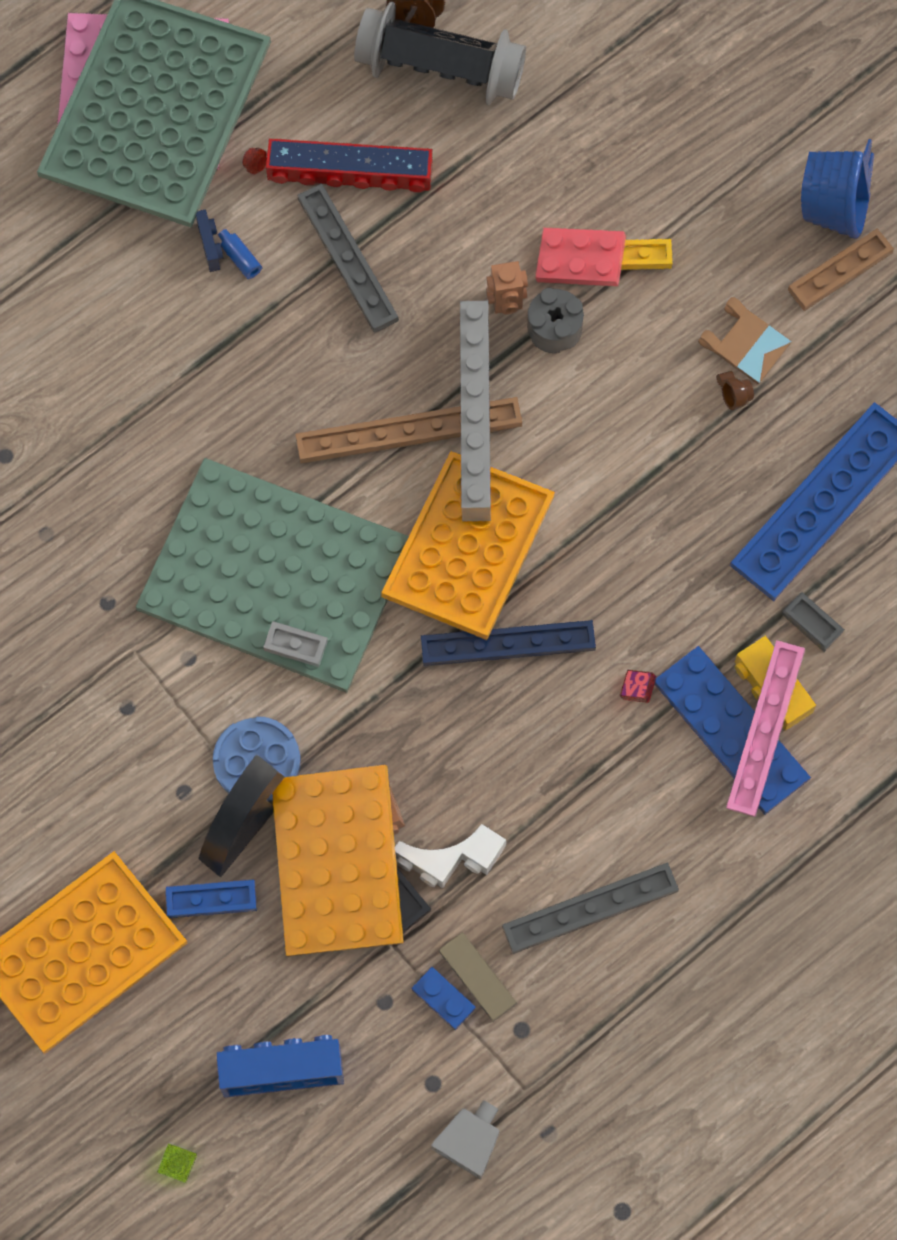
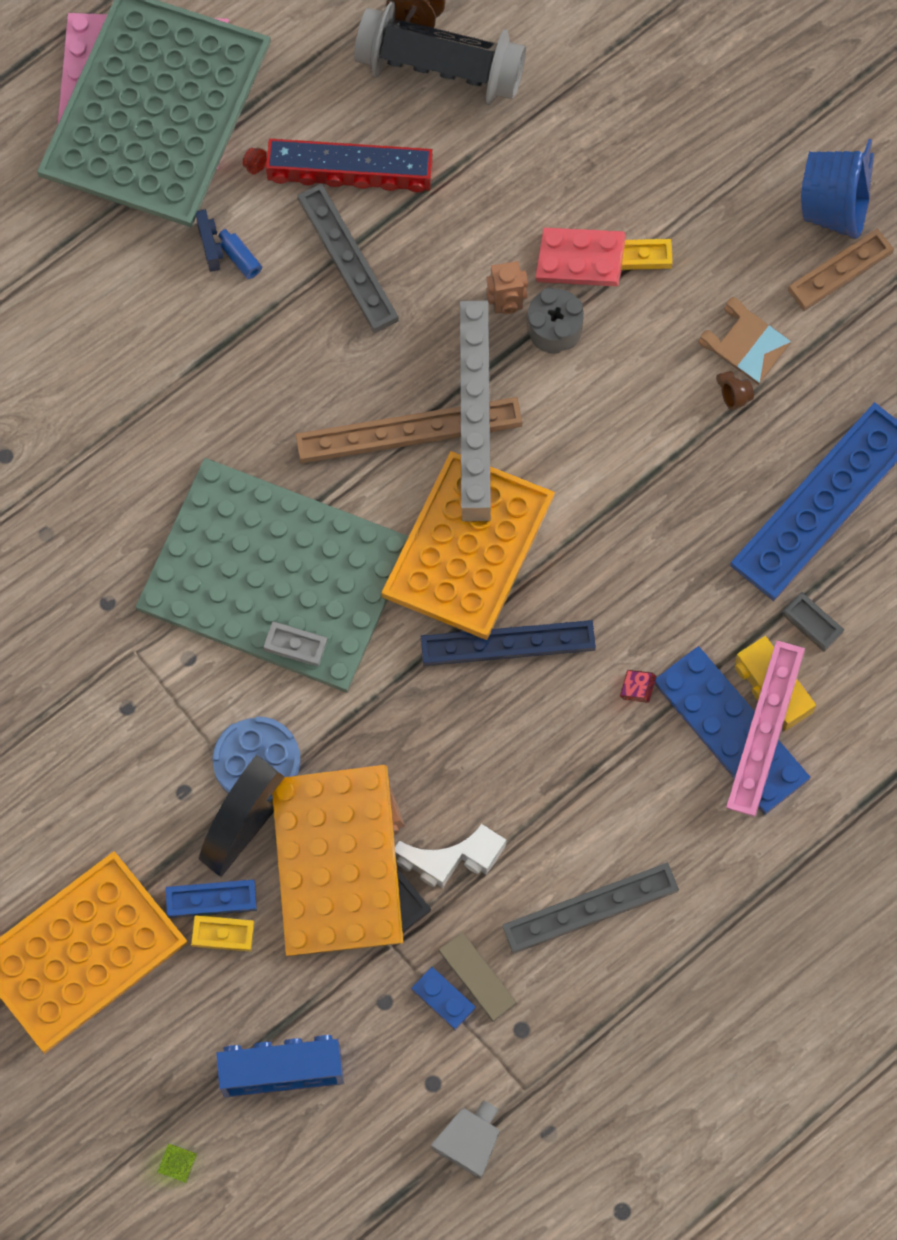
(223, 933): none -> yellow plate

